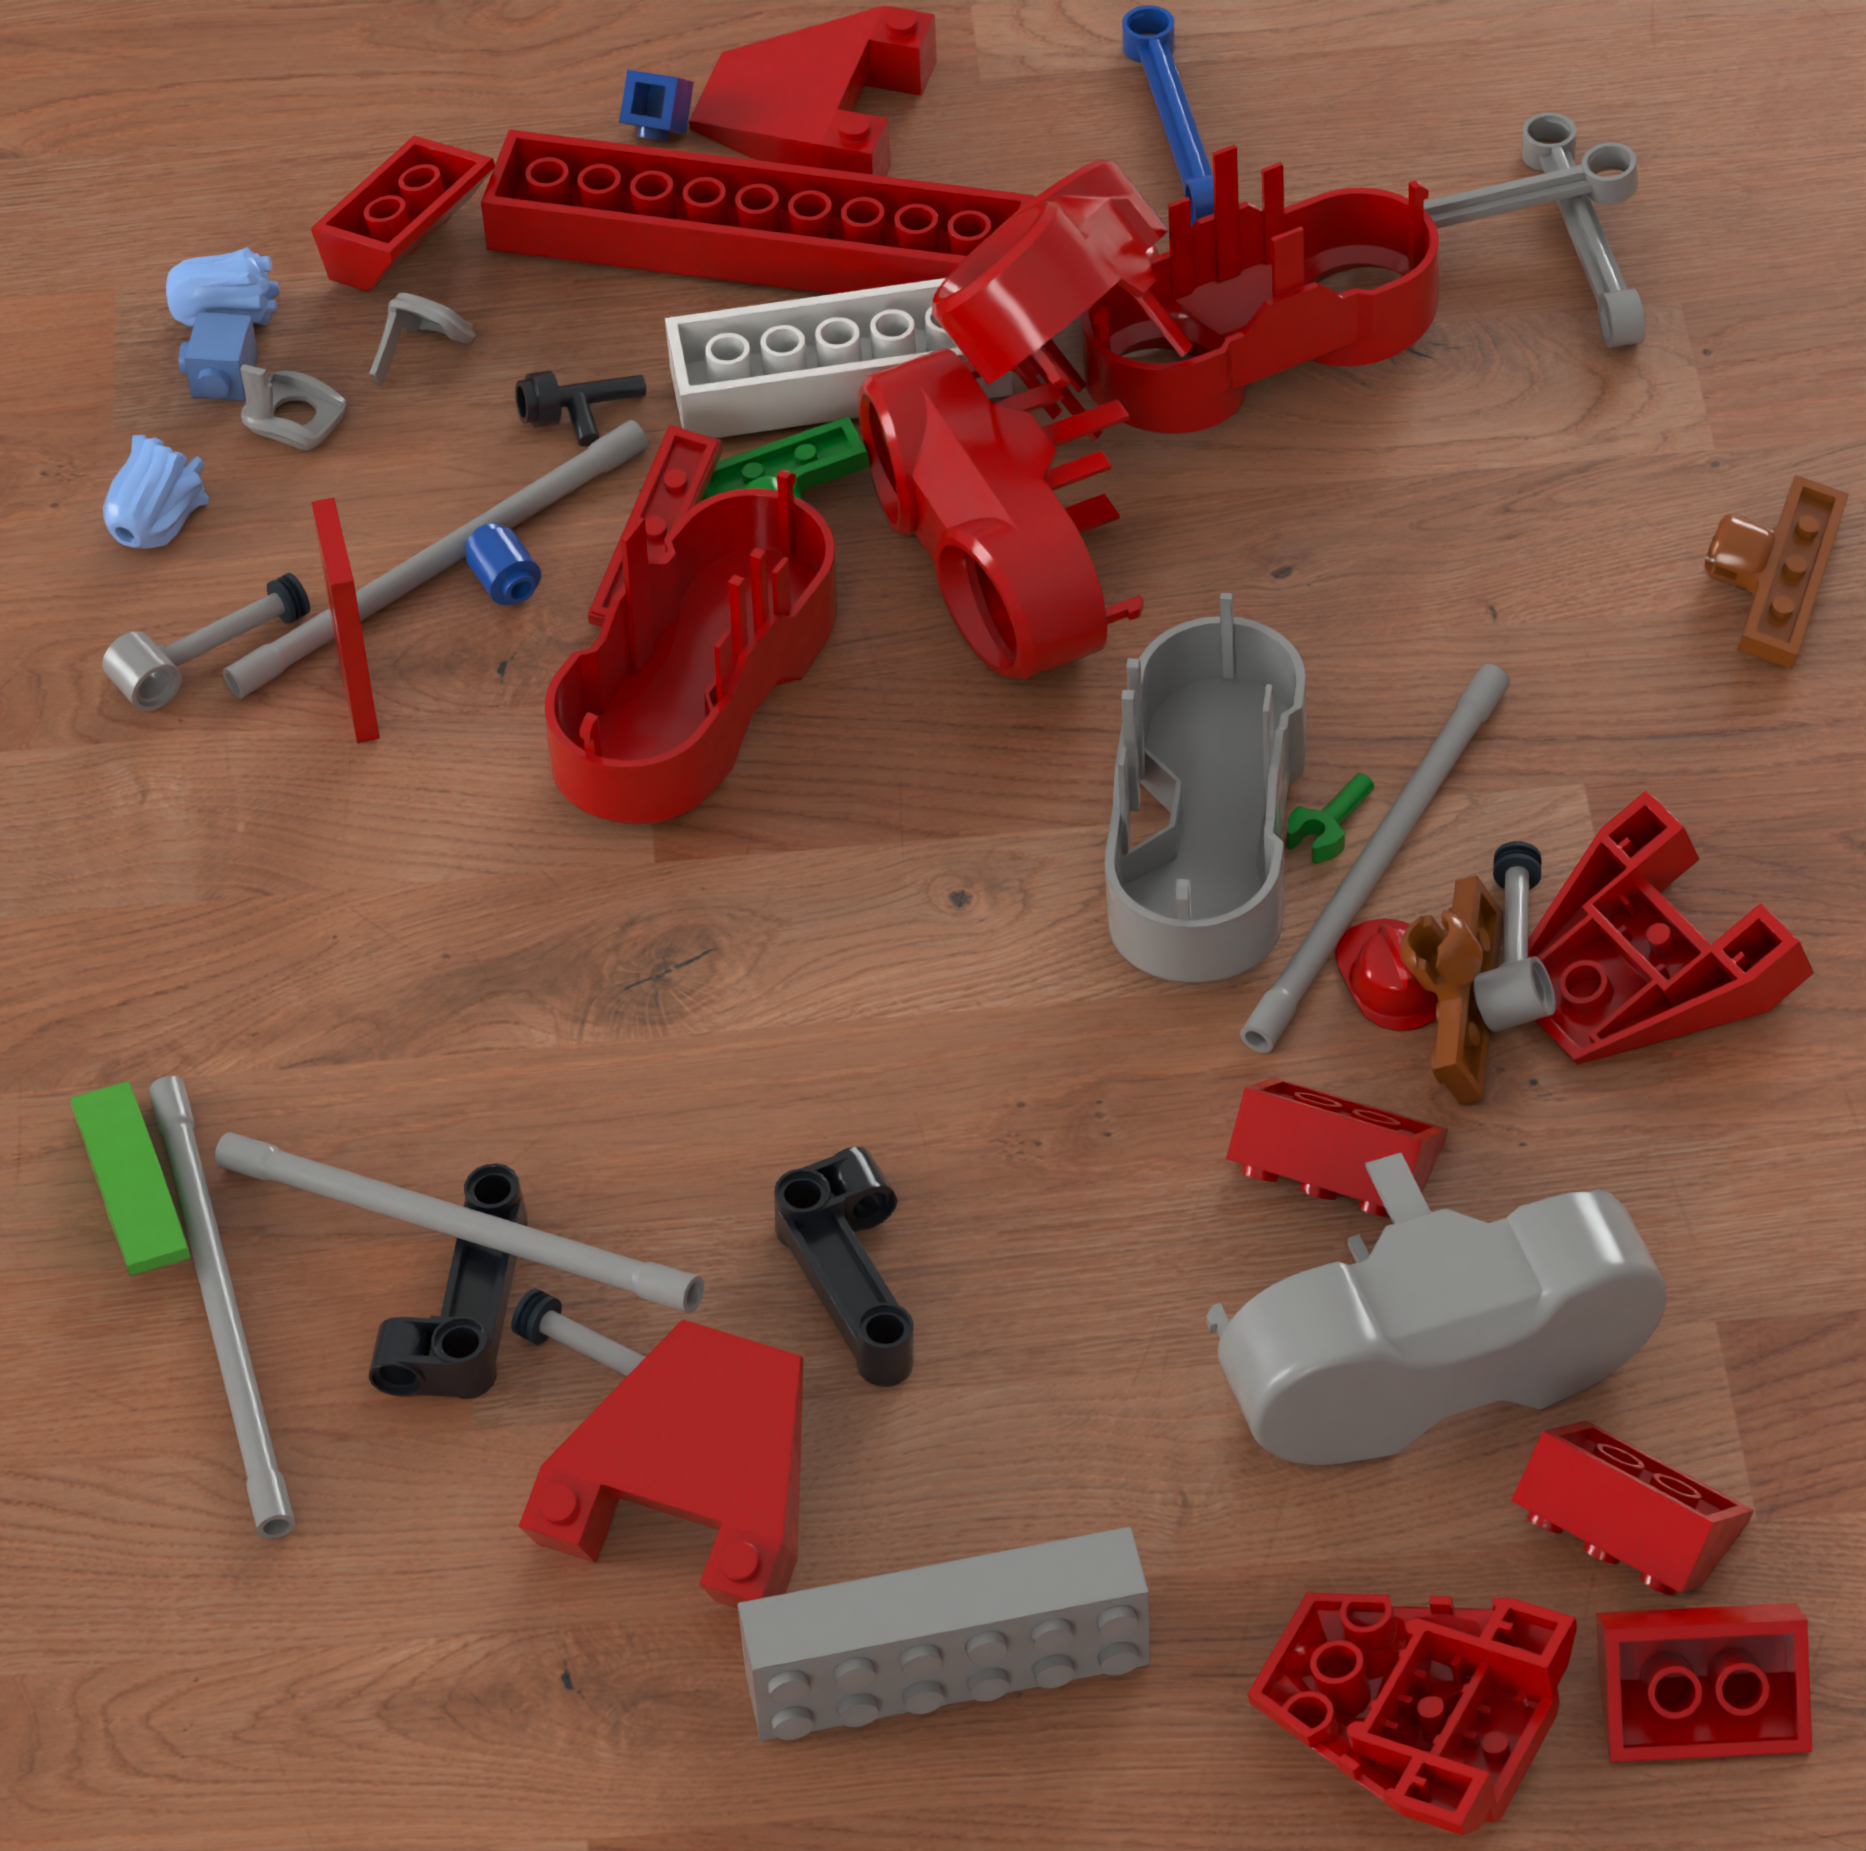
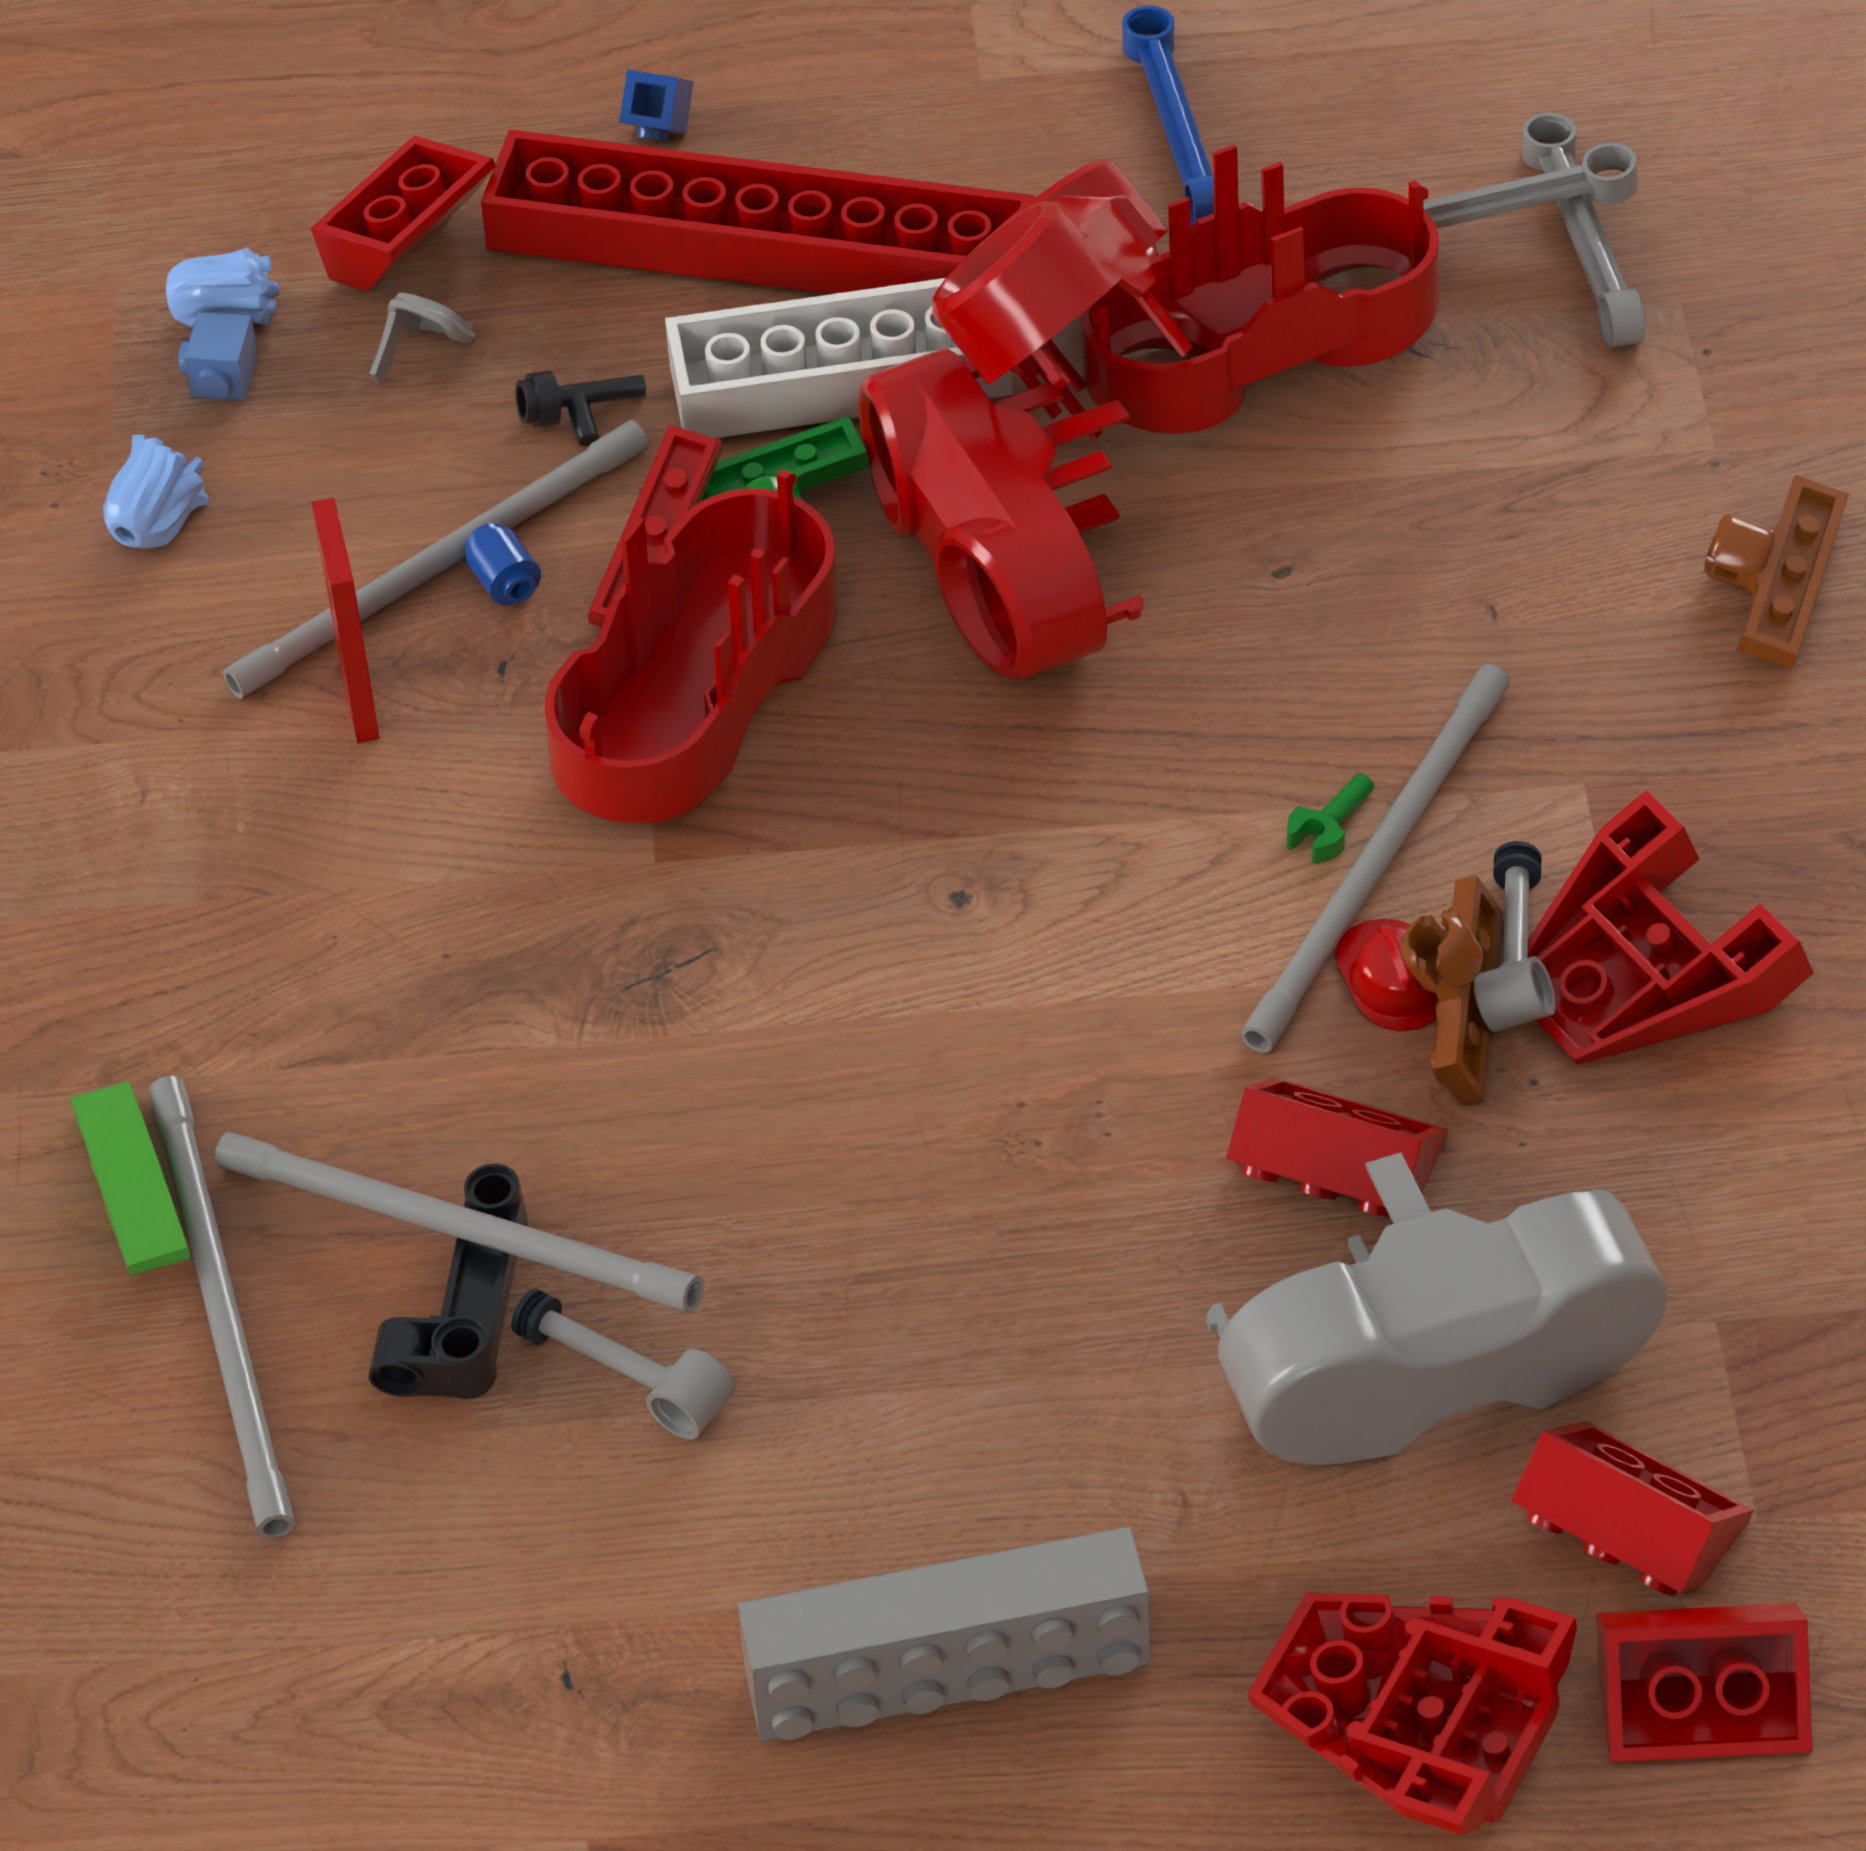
(149, 670): light grey piece -> none
(268, 393): light grey piece -> none
(698, 1435): red wedge -> none
(798, 90): red wedge -> none
(817, 1220): black piece -> none
(1217, 741): light grey piece -> none

